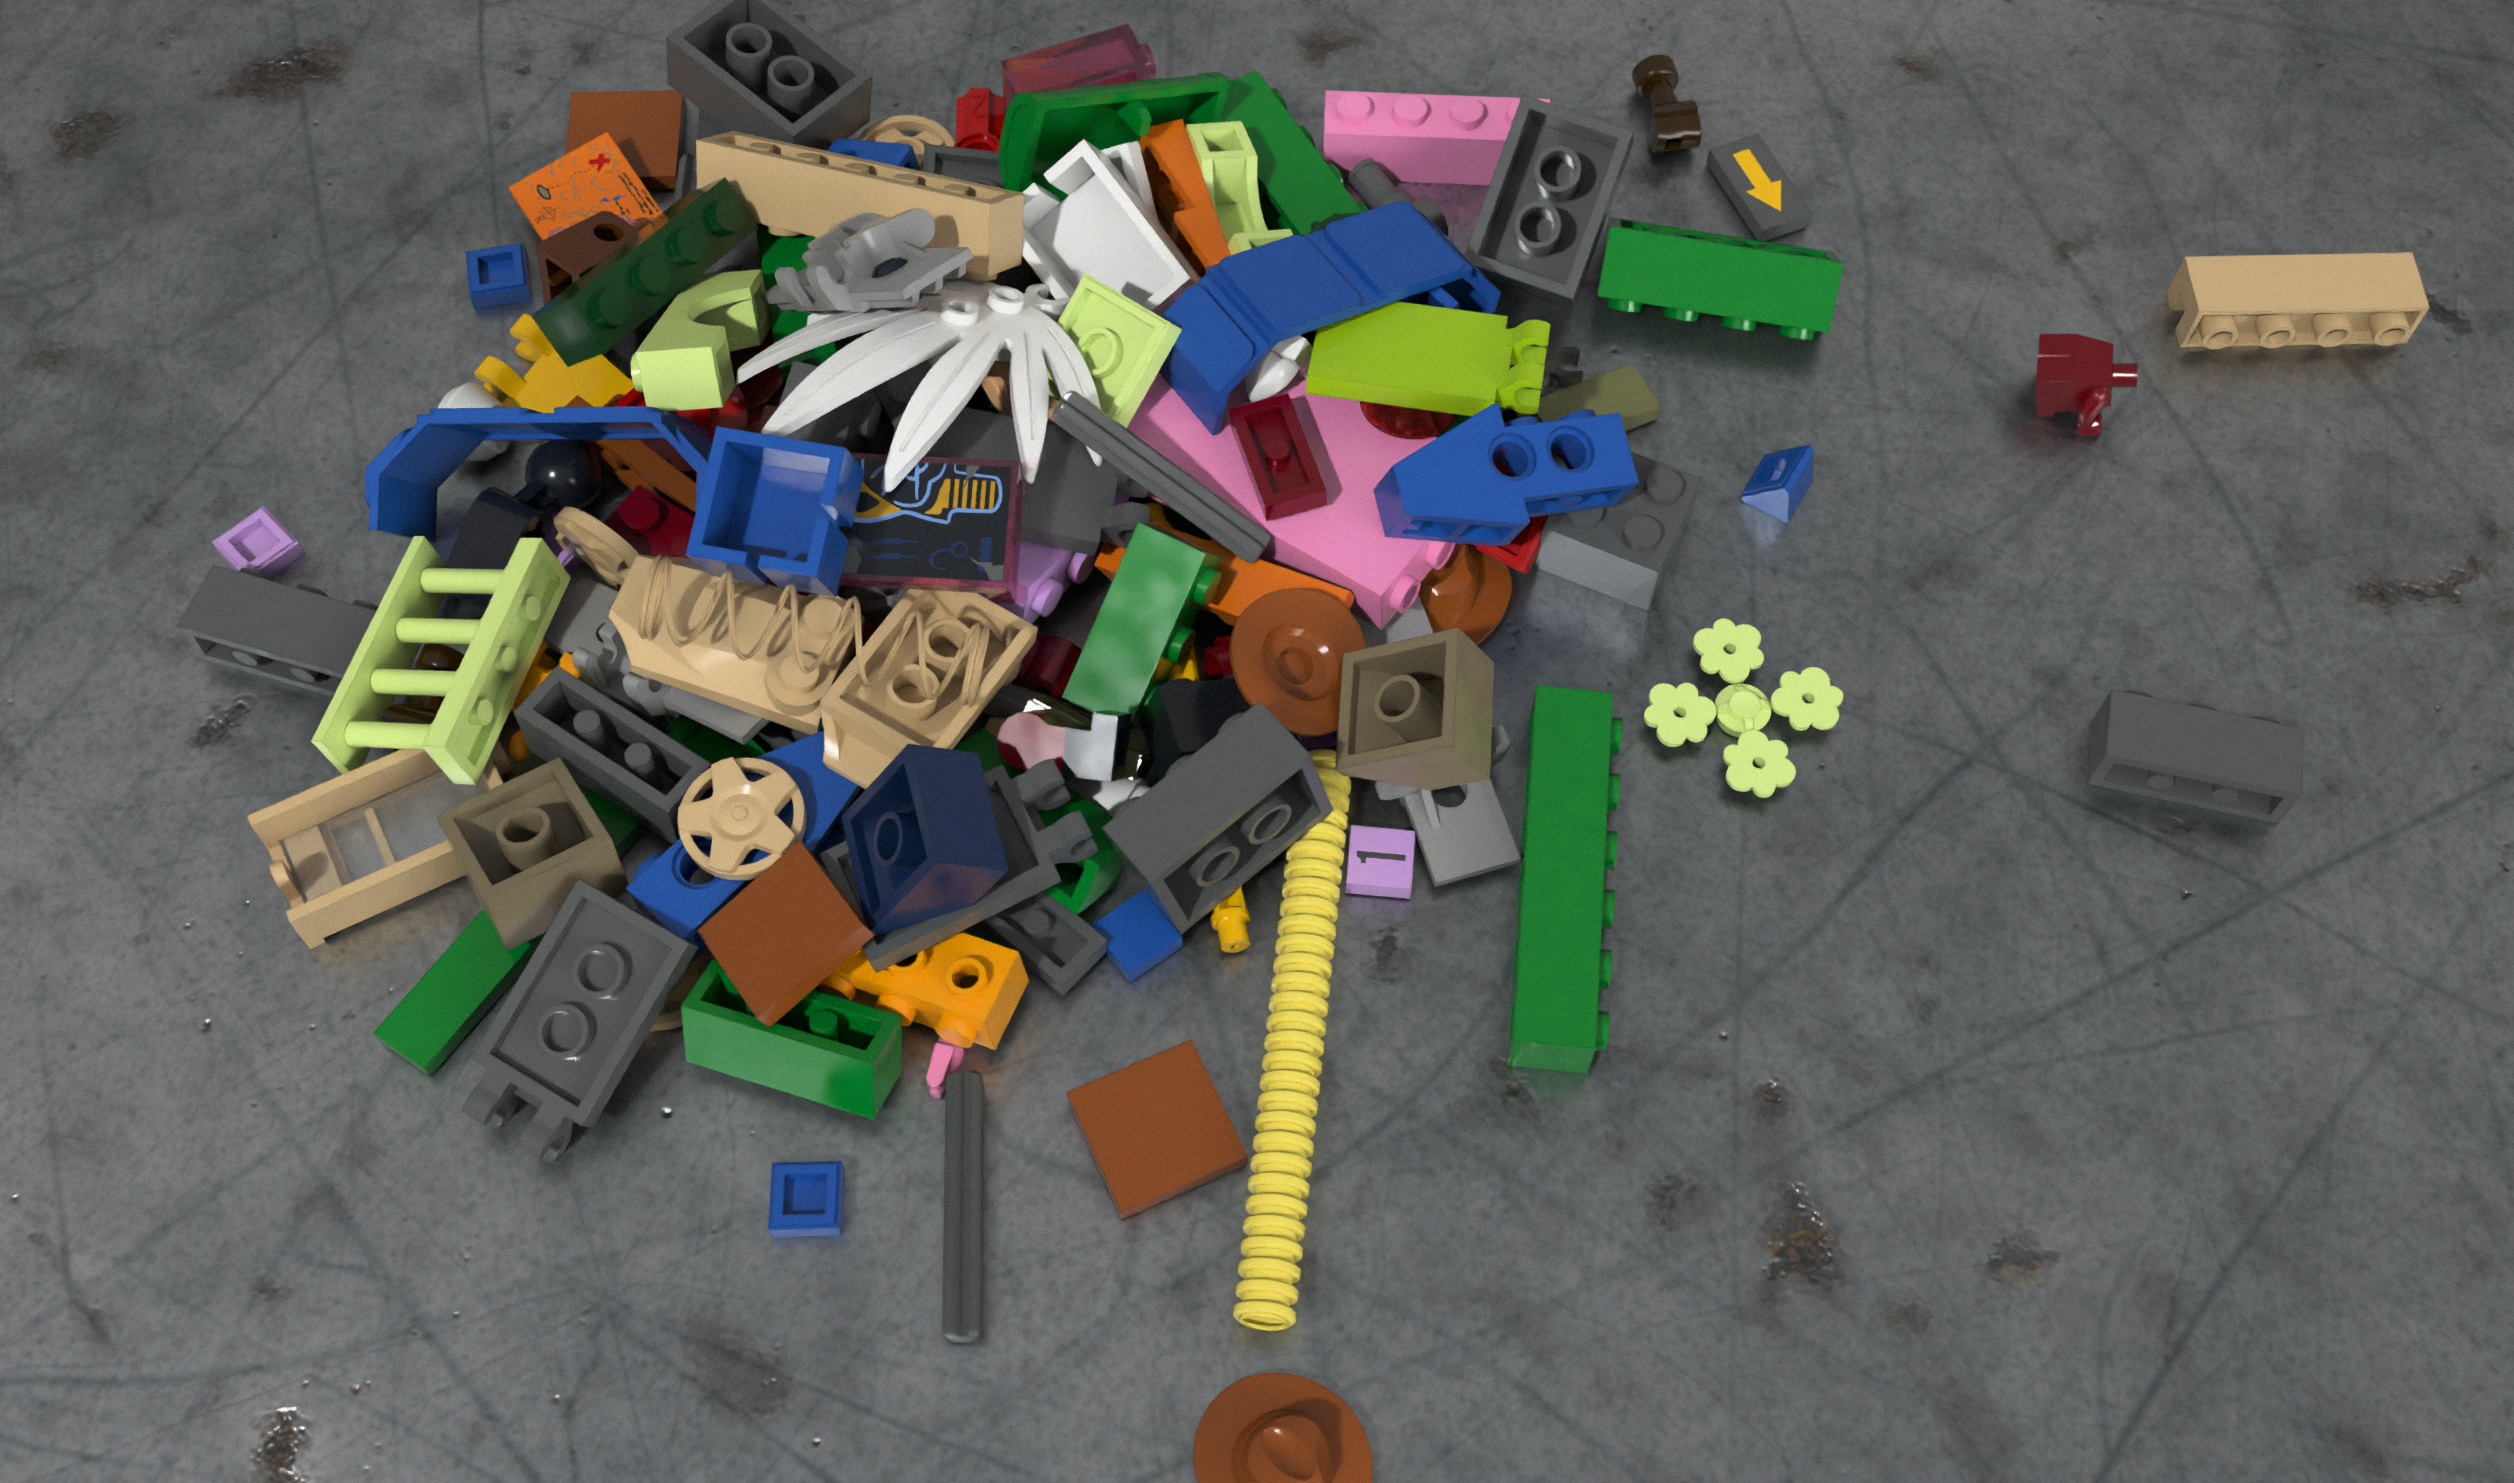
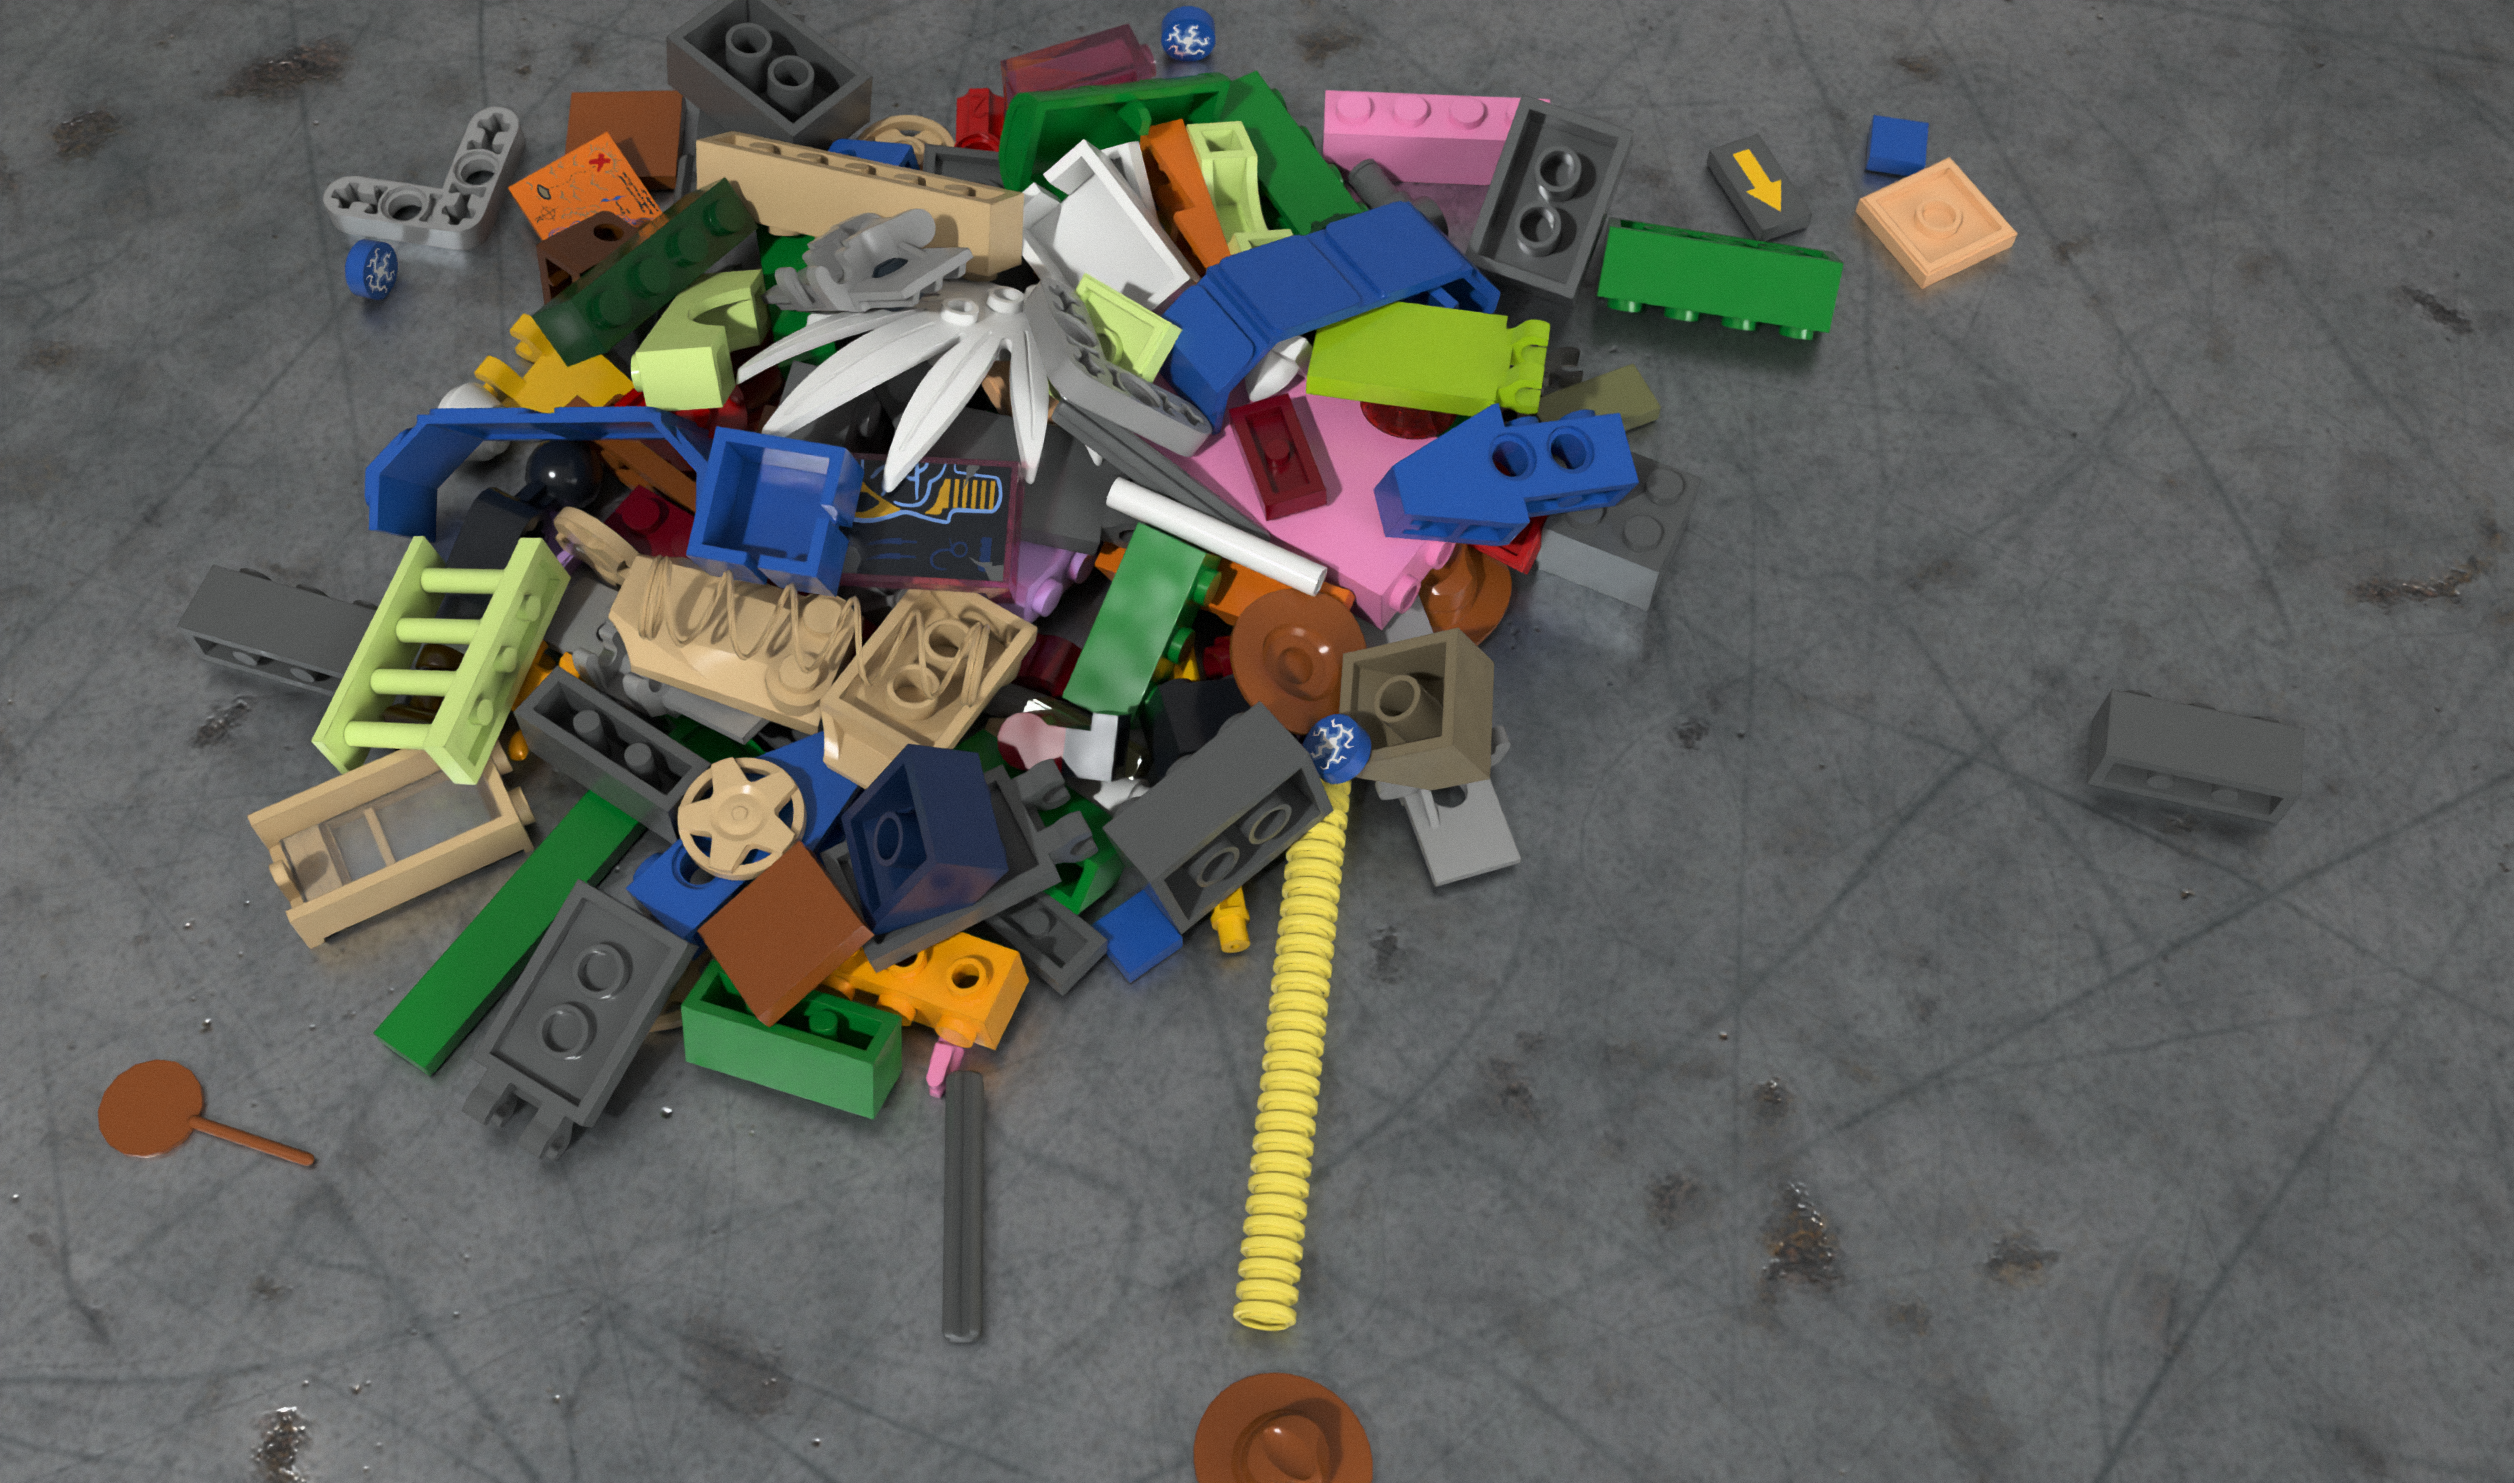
(160, 1106): none -> dark orange piece
(259, 544): lavender tile -> none
(371, 269): none -> blue tile
(442, 205): none -> light grey beam
(499, 276): blue tile -> none
(529, 848): dark tan slope -> none
(806, 1199): blue tile -> none
(1086, 378): none -> light grey beam
(1157, 1129): dark orange tile -> none
(1188, 33): none -> blue tile
(1216, 536): none -> white piece
(1338, 748): none -> blue tile
(1380, 862): lavender tile -> none
(1562, 881): green brick -> none
(1673, 123): dark brown leg -> none
(1743, 708): yellowish green plant -> none
(1780, 482): blue slope -> none
(1896, 145): none -> blue tile
(1936, 222): none -> light nougat tile
(2078, 378): dark red piece -> none
(2297, 300): tan brick -> none

